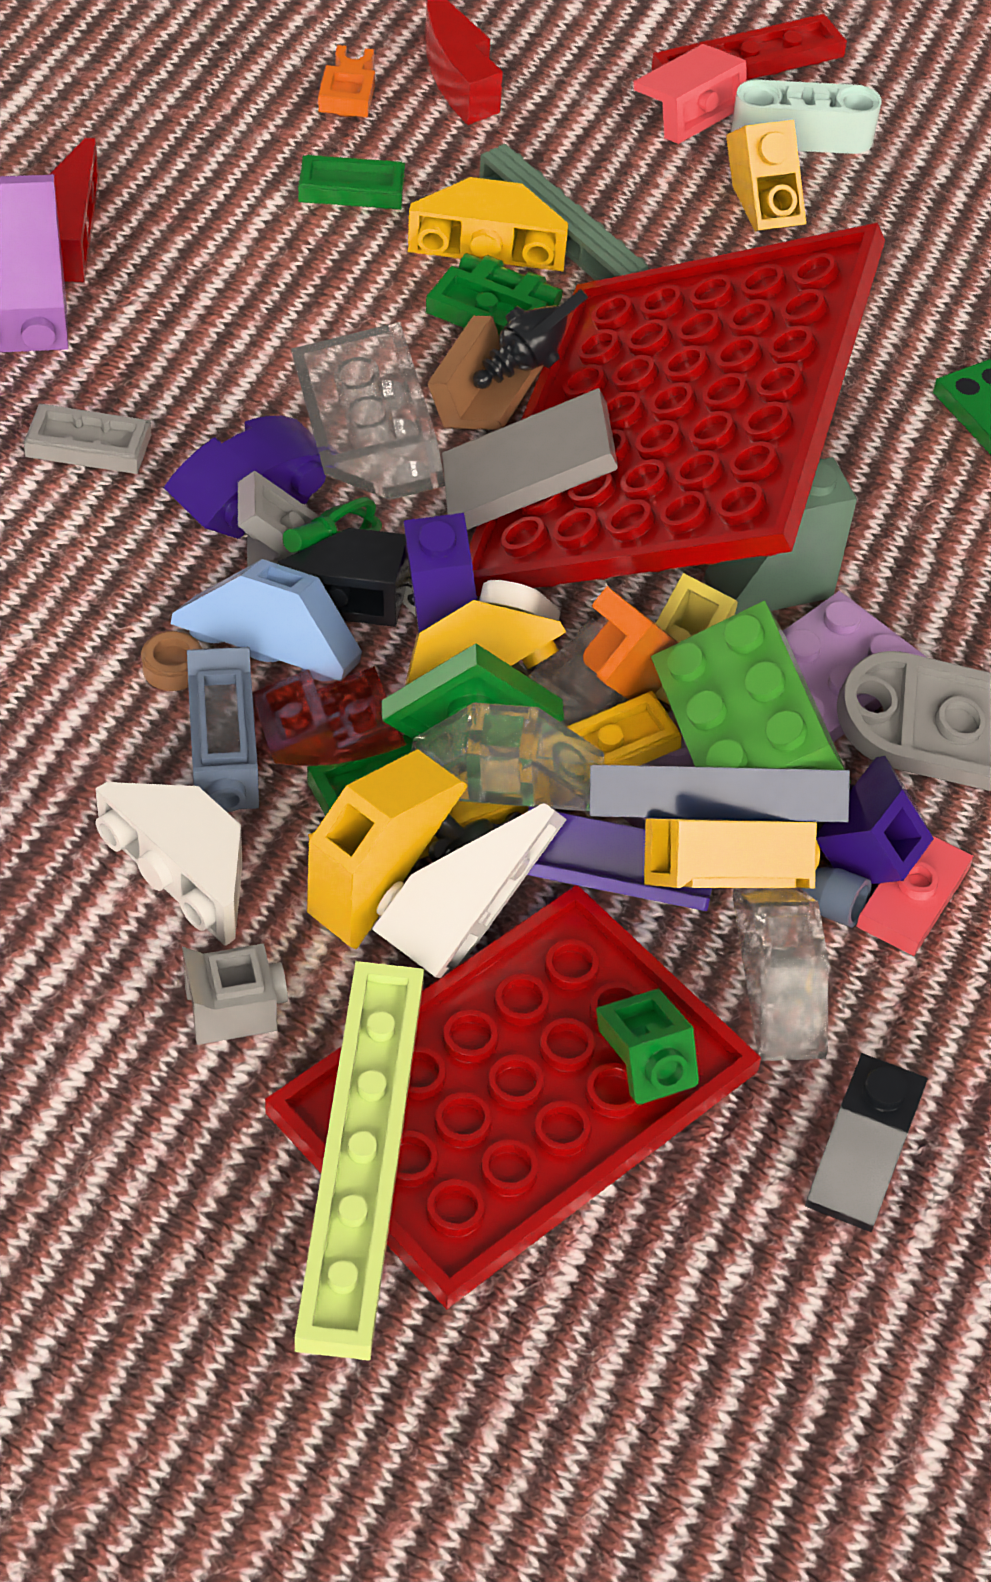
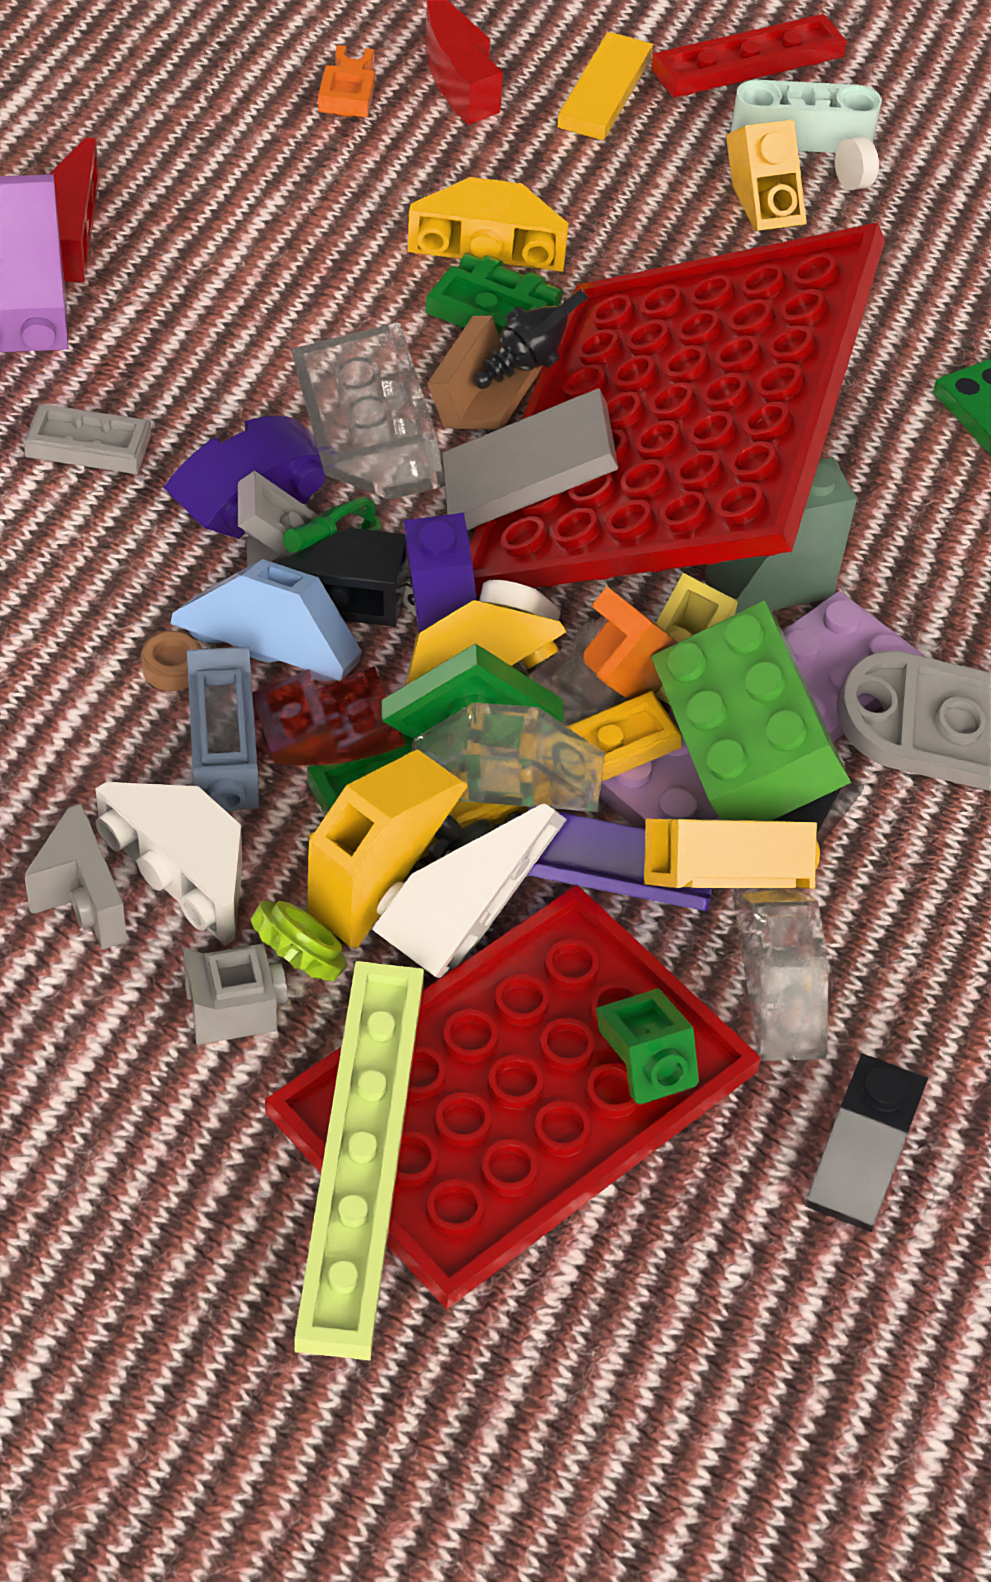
(75, 872): none -> light grey slope
(299, 939): none -> lime gear
(351, 182): green tile -> none
(587, 240): sand green piece -> none
(605, 86): none -> yellow tile
(694, 90): coral panel -> none
(719, 793): sticker -> none
(840, 894): sand blue hose -> none
(856, 163): none -> white tile
(882, 830): dark purple slope -> none
(908, 909): coral plate -> none

